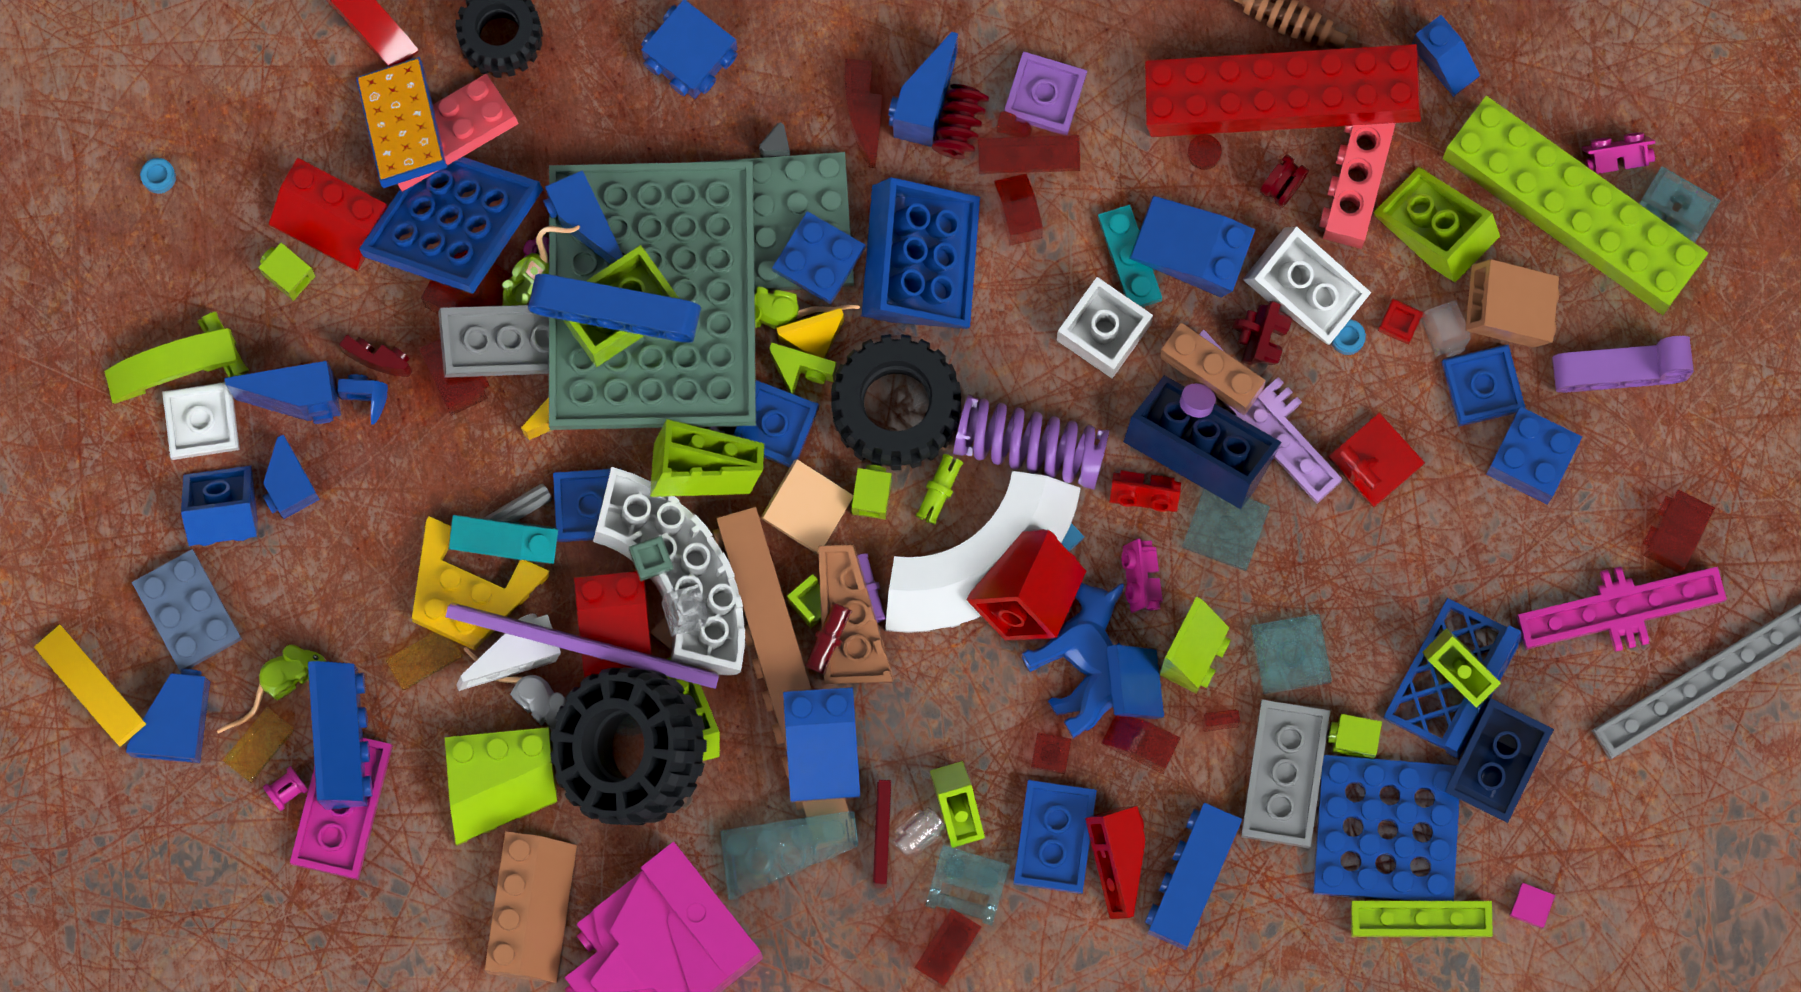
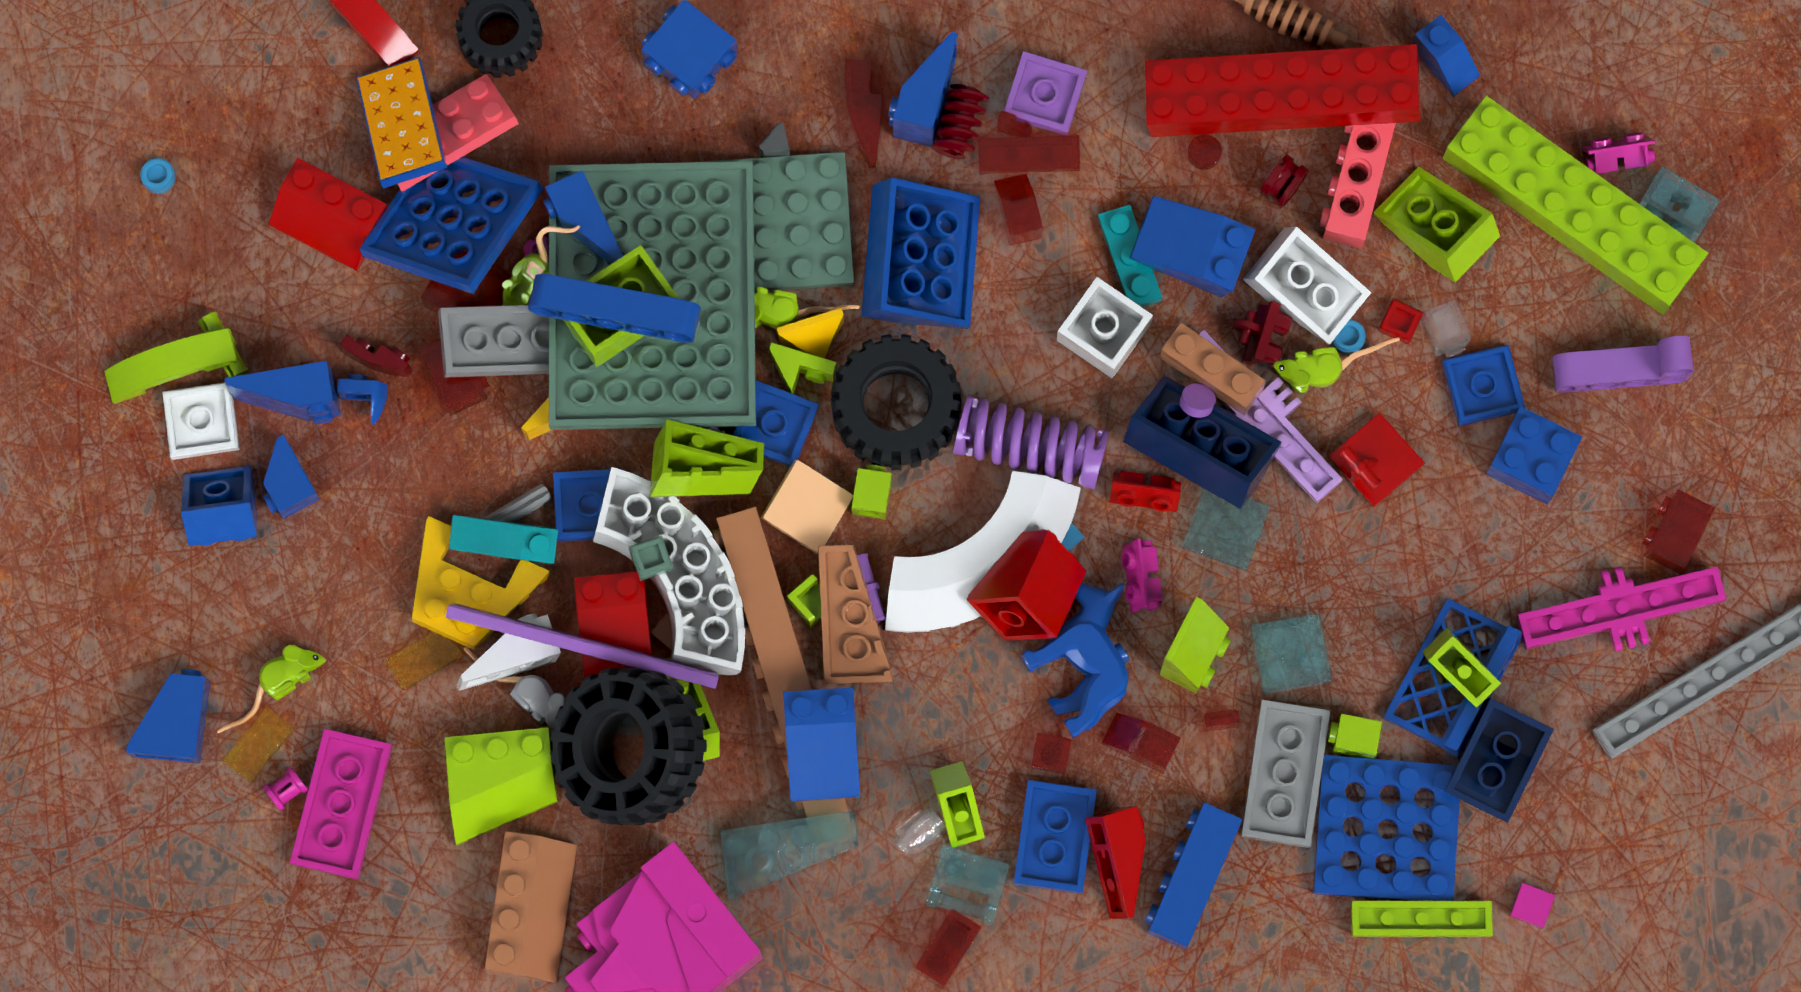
(90, 685): yellow slope -> none
(187, 610): sand blue plate -> none
(286, 270): lime brick -> none
(338, 734): blue slope -> none
(684, 610): clear brick -> none
(818, 257): blue plate -> none
(828, 638): dark red pin -> none
(882, 830): dark red tile -> none
(939, 489): lime pin -> none
(1135, 682): blue tile -> none
(1320, 368): none -> lime animal
(1512, 303): nougat brick -> none

